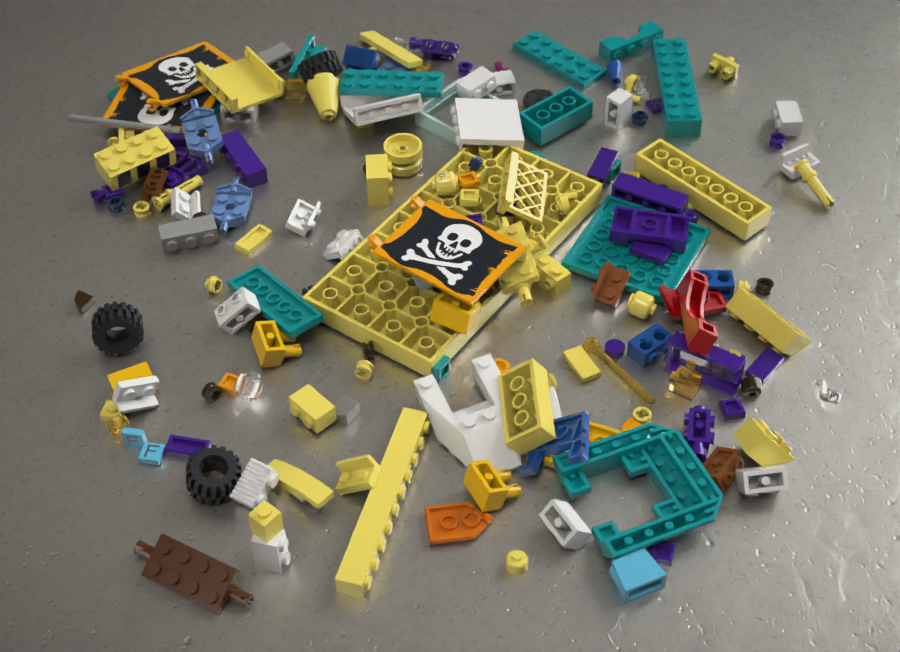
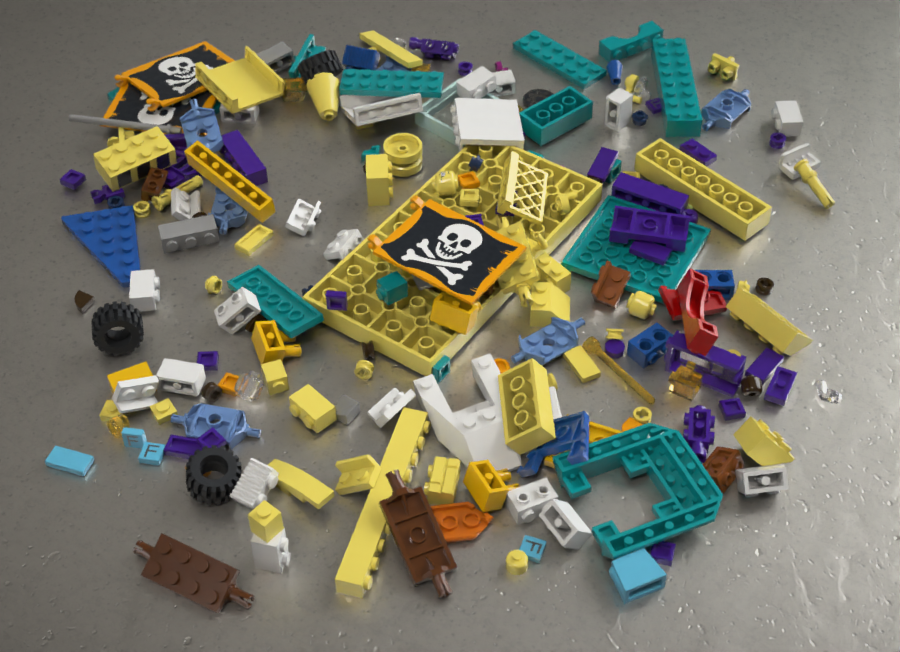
(69, 461): none -> medium azure tile
(72, 179): none -> dark purple plate
(110, 238): none -> blue wing
(143, 290): none -> white brick
(163, 411): none -> light yellow plate
(181, 377): none -> white brick
(209, 360): none -> dark purple tile
(210, 438): none -> dark purple tile
(230, 181): none -> yellow brick
(231, 424): none -> medium blue plate
(275, 377): none -> light yellow brick
(336, 300): none -> dark purple tile
(373, 151): none -> teal tile
(389, 406): none -> white bracket
(392, 288): none -> teal brick
(417, 535): none -> reddish brown plate
(443, 481): none -> light yellow brick
(529, 500): none -> white brick
(533, 548): none -> medium azure tile
(548, 303): none -> light yellow slope
(559, 333): none -> medium blue plate
(614, 333): none -> light yellow bush
(698, 152): none -> dark purple plate
(725, 108): none -> medium blue plate
(780, 385): none -> dark purple plate

